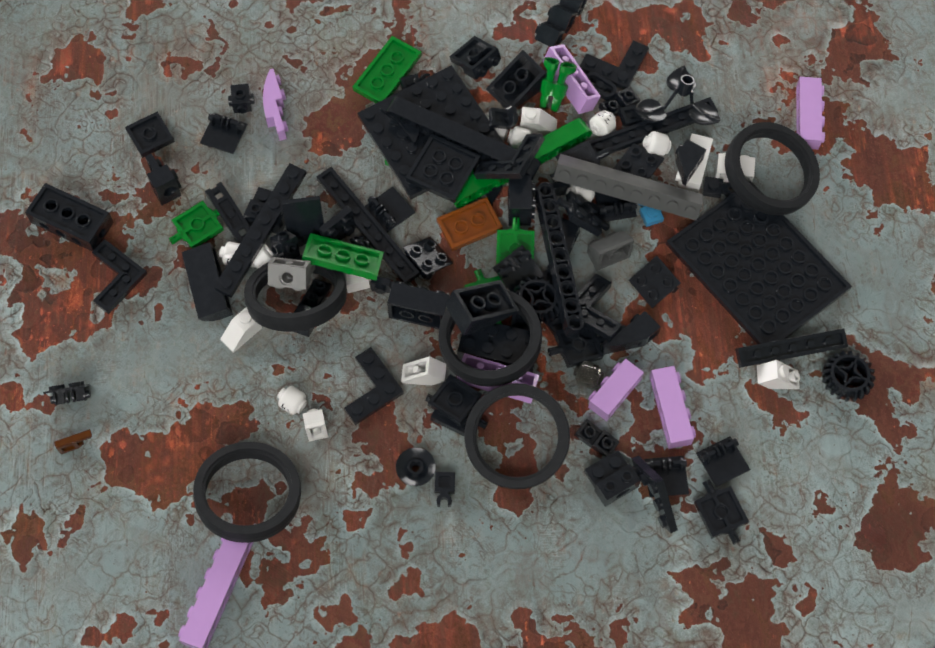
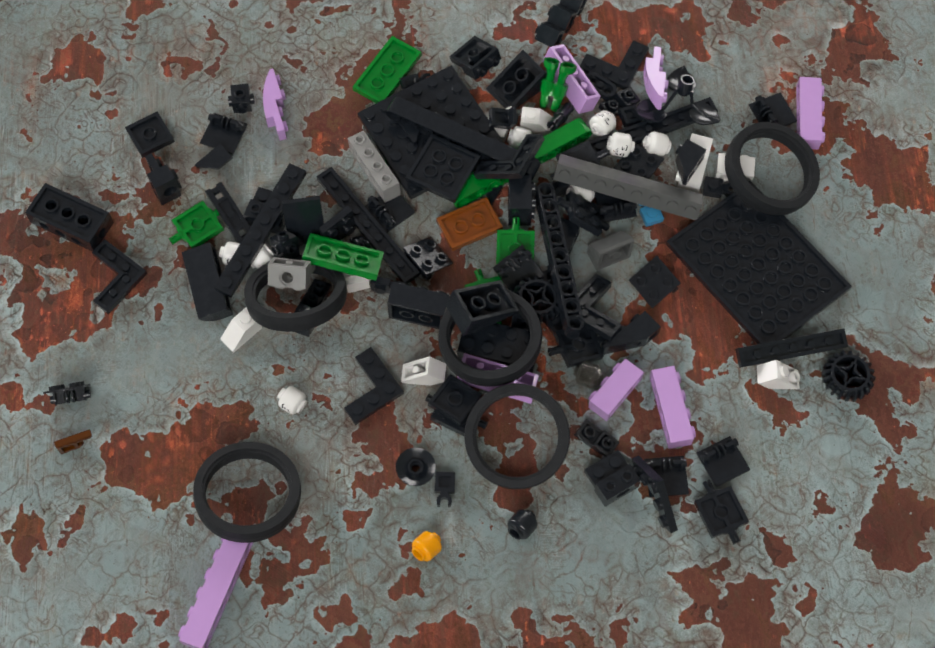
(215, 158): none -> black tile
(315, 424): white slope -> none
(374, 166): none -> light grey brick
(426, 546): none -> light orange head
(522, 524): none -> black head
(560, 116): none -> black pin
(620, 144): none -> white head
(655, 79): none -> lavender slope
(773, 110): none -> black hinge

